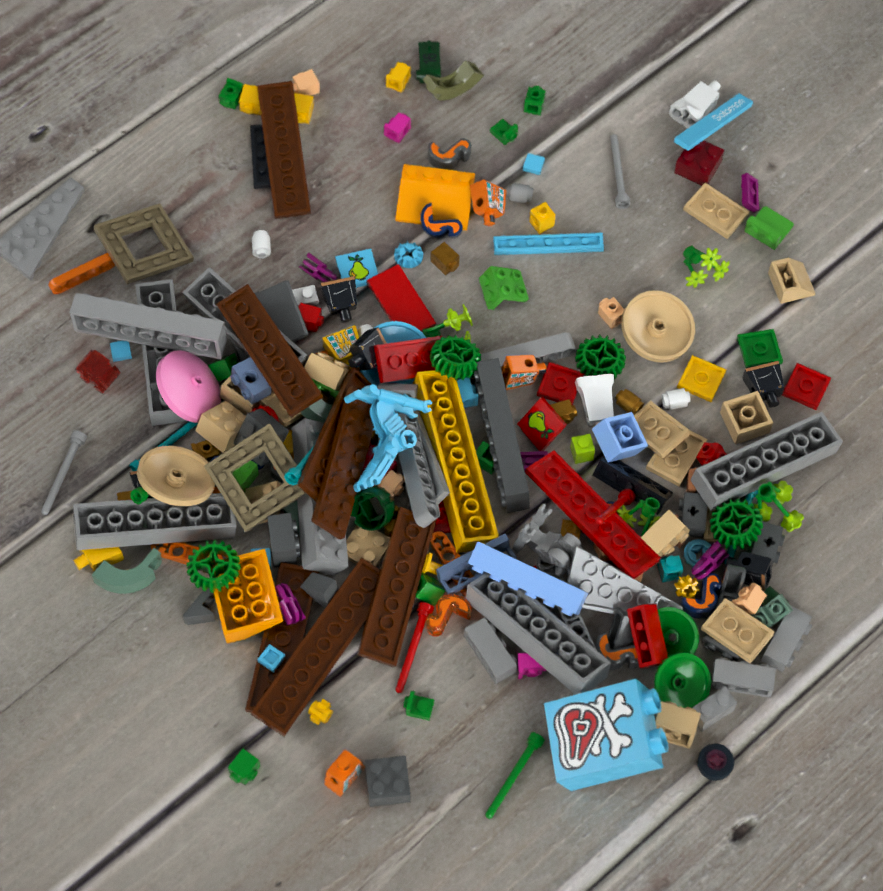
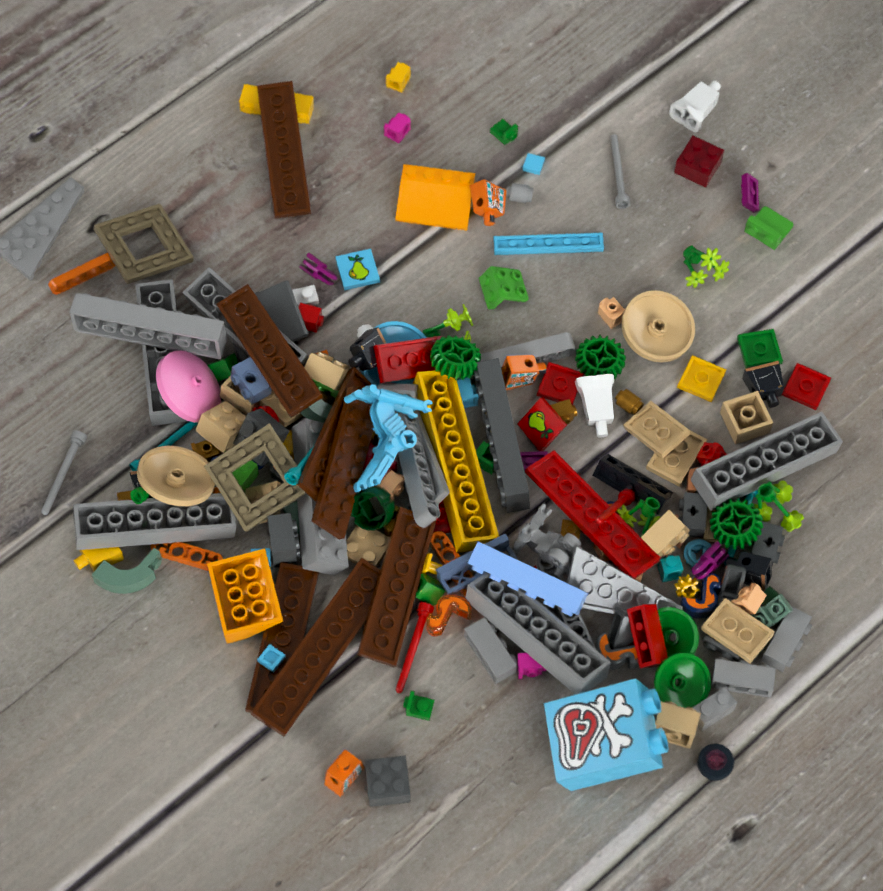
(97, 370): clear red brick -> none
(120, 351): medium azure tile -> none
(198, 563): green gear -> none
(198, 611): dark grey slope -> none
(230, 94): green brick -> none
(244, 767): green brick -> none
(259, 158): black plate -> none
(261, 244): white brick -> none
(288, 604): magenta arm -> none
(306, 83): light nougat brick -> none
(320, 588): dark grey slope -> none
(320, 711): yellow gear -> none
(339, 344): torso -> none
(340, 297): black torso -> none
(400, 298): red tile -> none
(407, 261): medium azure gear -> none
(428, 60): dark green door -> none
(439, 227): dark blue animal -> none
(445, 258): pearl gold brick -> none
(449, 158): dark grey animal -> none
(454, 84): olive arch -> none
(534, 97): green brick -> none
(534, 742): green piece -> none
(542, 218): yellow brick -> none
(582, 448): lime brick -> none
(619, 437): light blue brick -> none
(675, 399): white brick -> none
(713, 121): medium azure tile -> none
(716, 210): tan plate -> none
(790, 280): tan slope -> none

